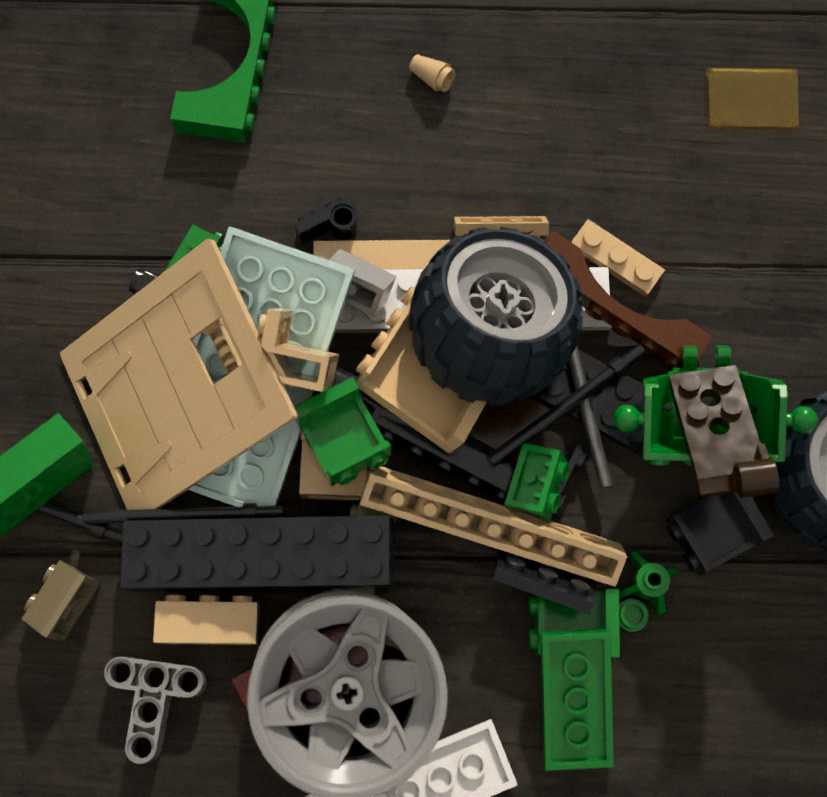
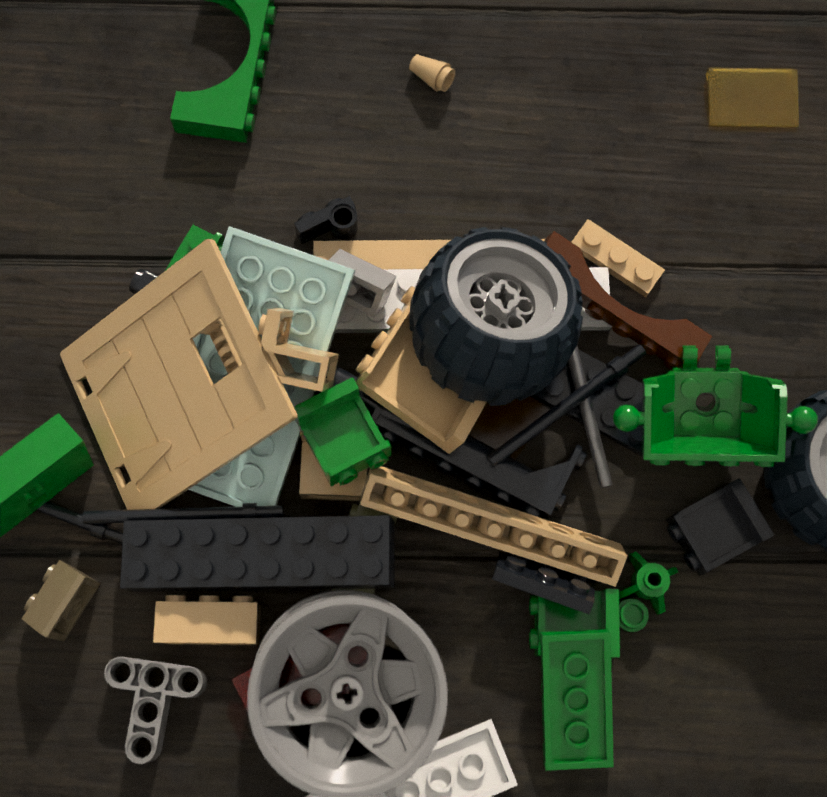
(524, 224): tan plate -> none
(537, 481): green bracket -> none
(729, 460): dark brown hinge -> none

